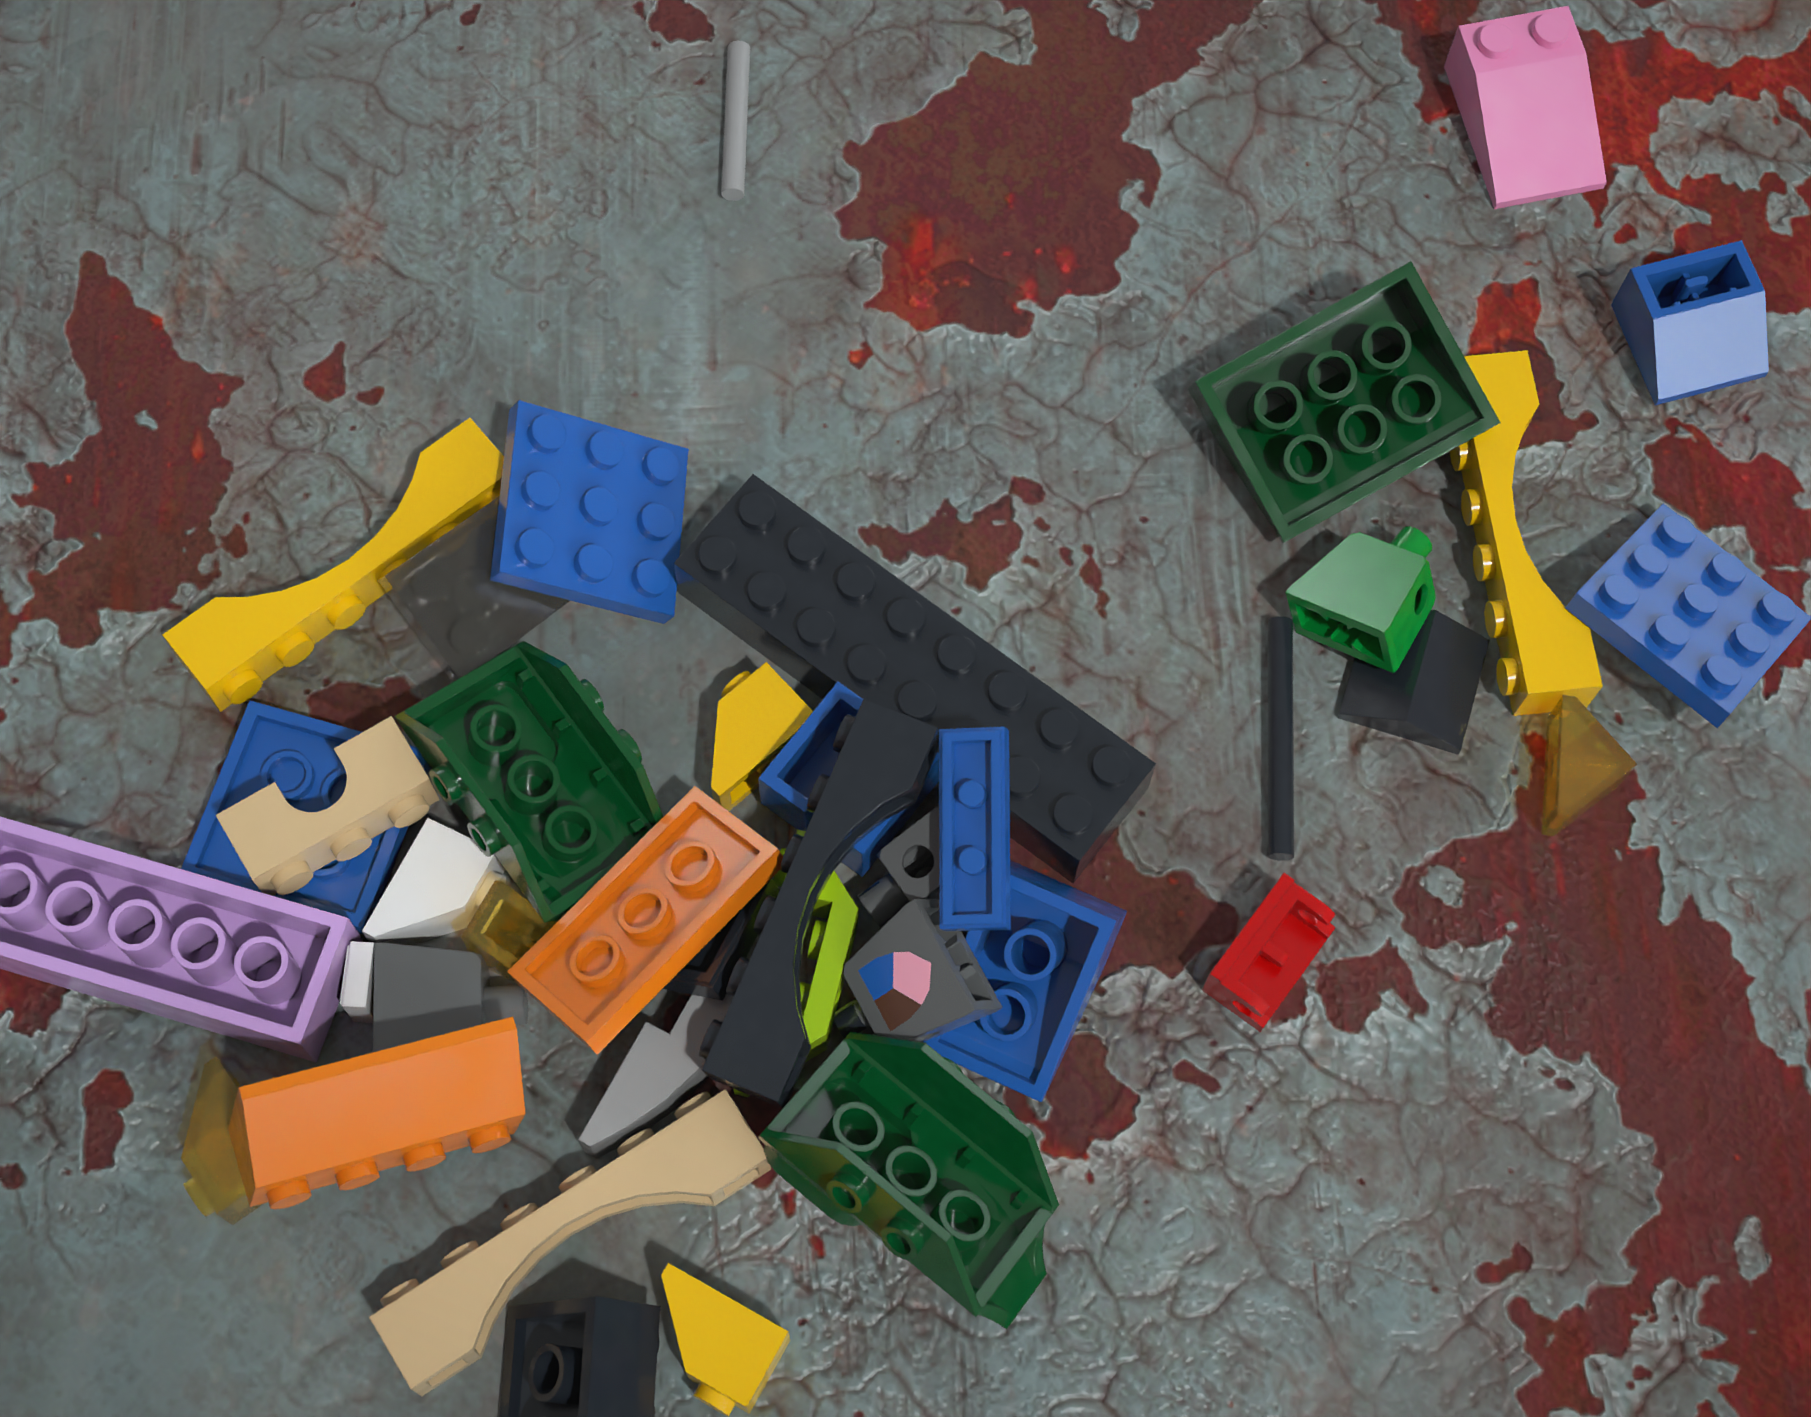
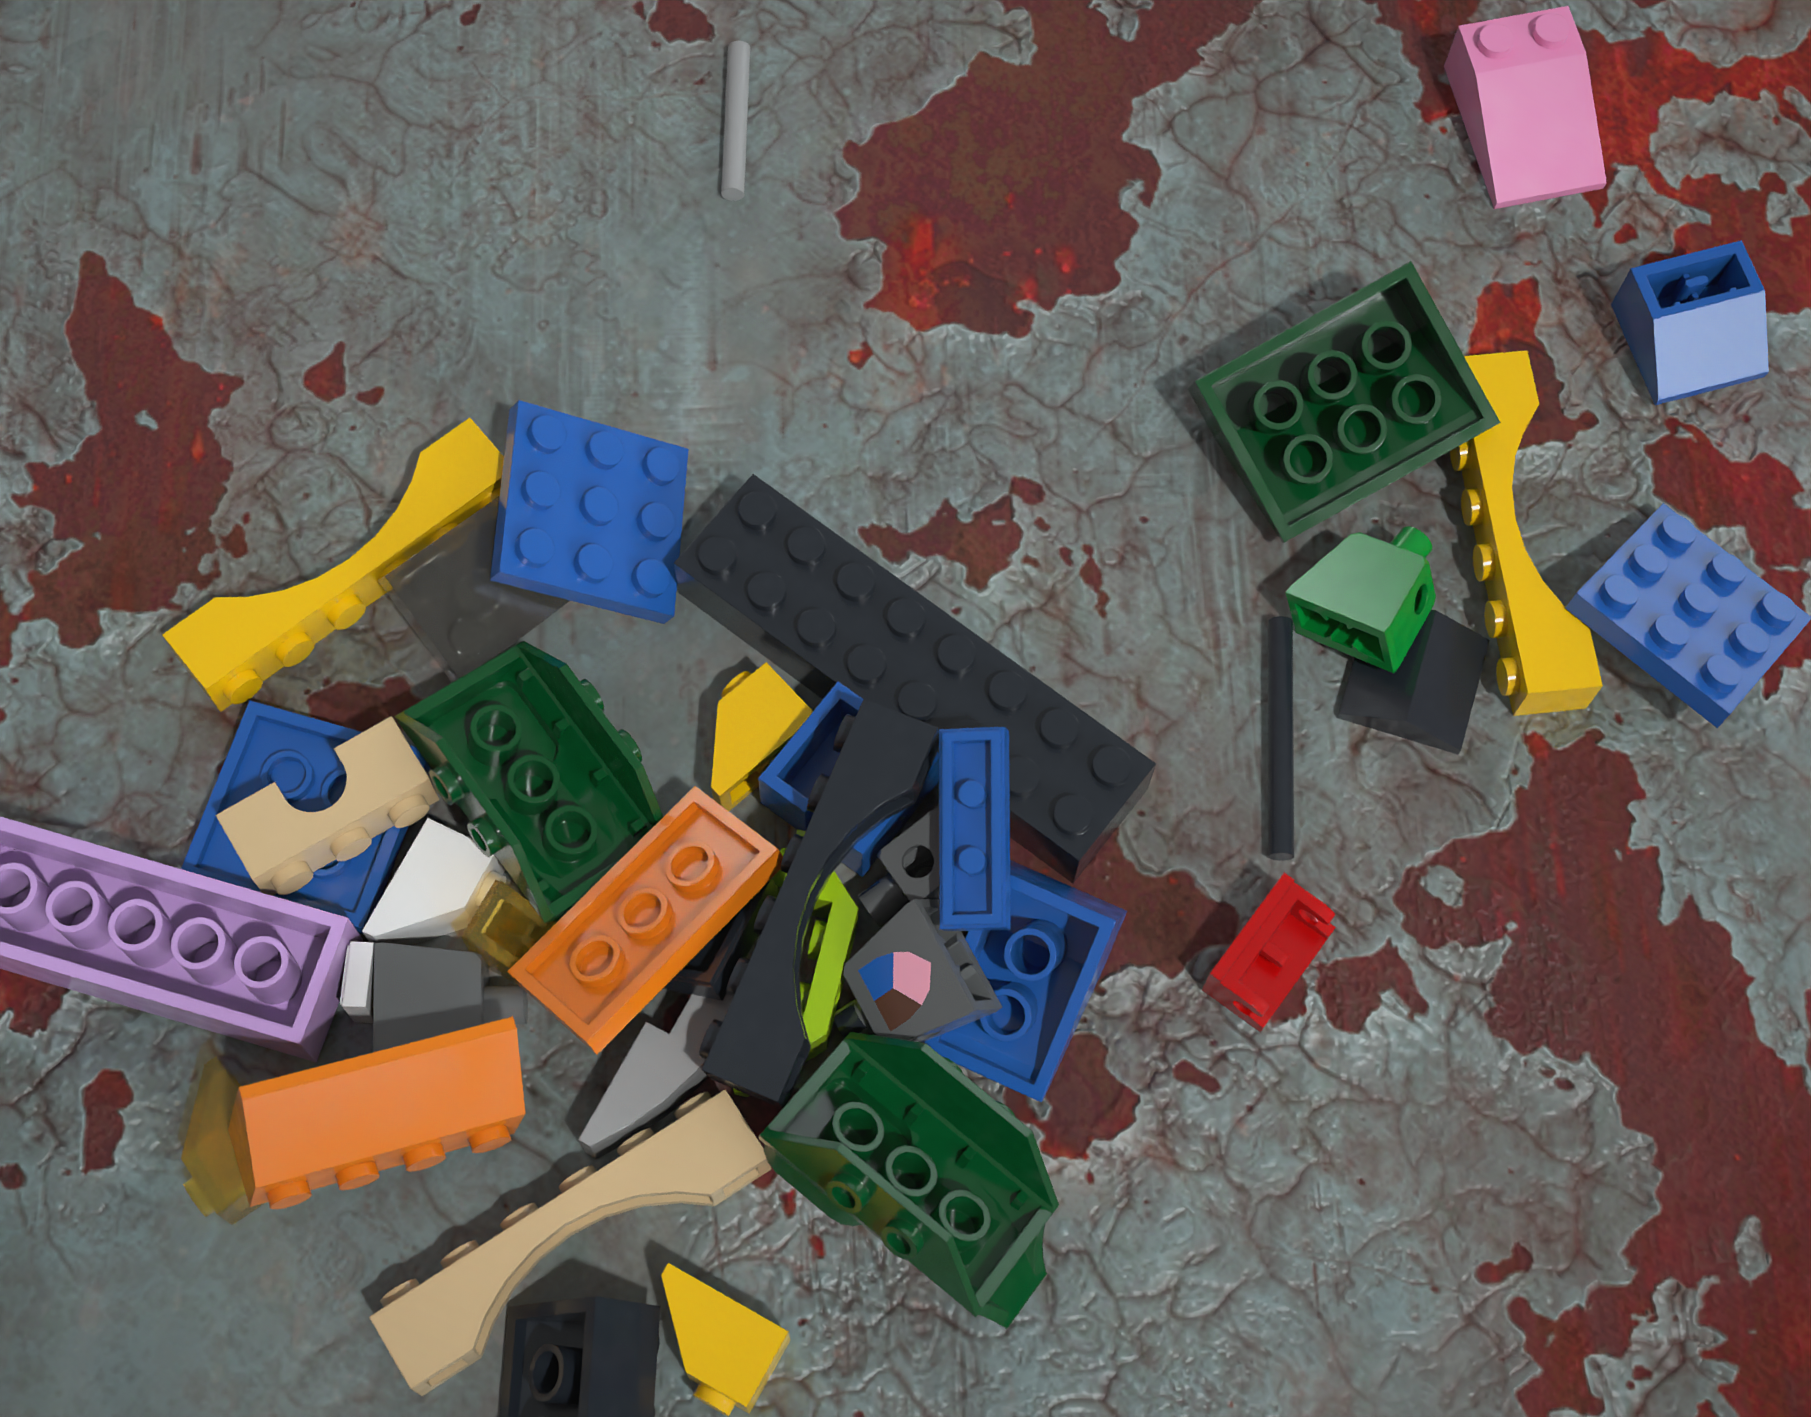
(1580, 764): clear yellow slope -> none

